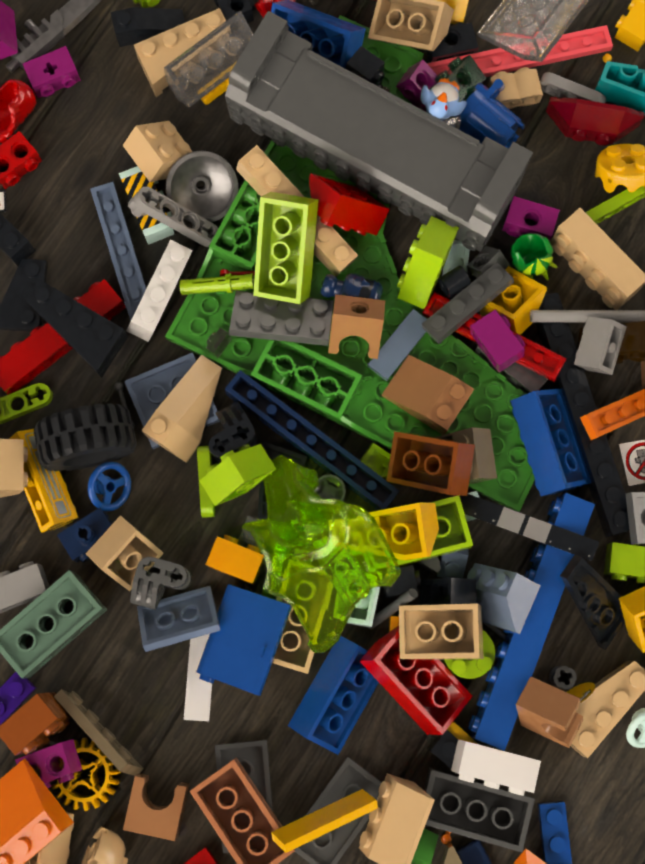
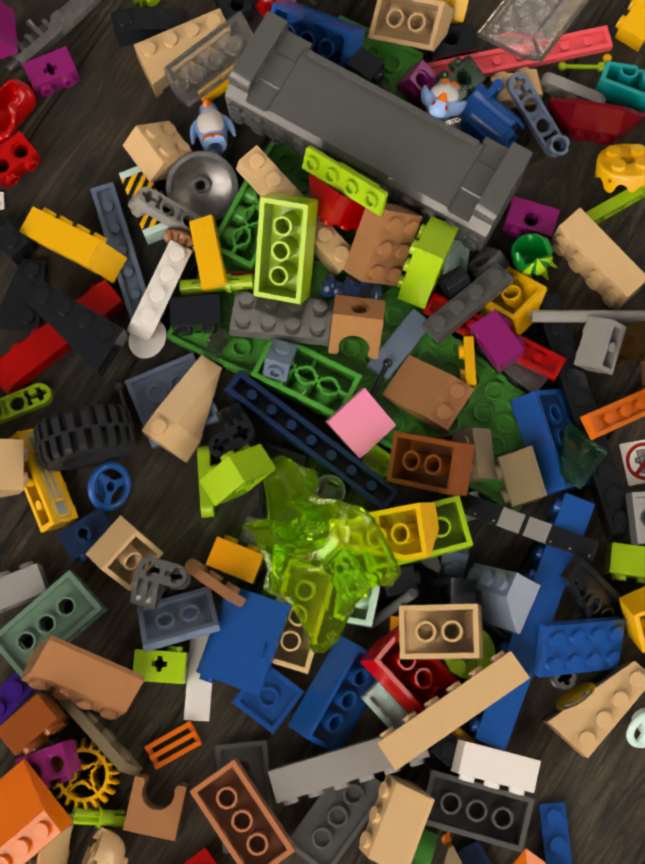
(73, 242): none -> yellow wedge
(82, 677): none -> medium nougat slope
(98, 817): none -> lime axle
(148, 349): none -> white sticker
(153, 755): none -> orange tile
(176, 665): none -> lime brick
(180, 237): none -> medium nougat gear
(196, 314): none -> black brick
(208, 253): none -> yellow tile
(211, 128): none -> animal
(213, 581): none -> medium nougat hinge
(275, 702): none -> blue plate
(279, 359): none -> sand blue bracket
(324, 820): yellow tile -> none
(332, 769): none -> light grey brick
(345, 180): none -> lime bracket
(361, 423): none -> bright pink tile
(382, 245): none -> medium nougat brick
(384, 706): none -> light aqua plate
(387, 363): none -> black hinge
(453, 710): none -> tan brick
(467, 352): none -> yellow plate
(519, 478): none -> dark tan slope
(532, 118): none -> sand blue beam
(549, 712): medium nougat piece -> none
(562, 66): none -> lime hinge
(578, 646): none -> blue plate
(579, 456): none -> clear green wing

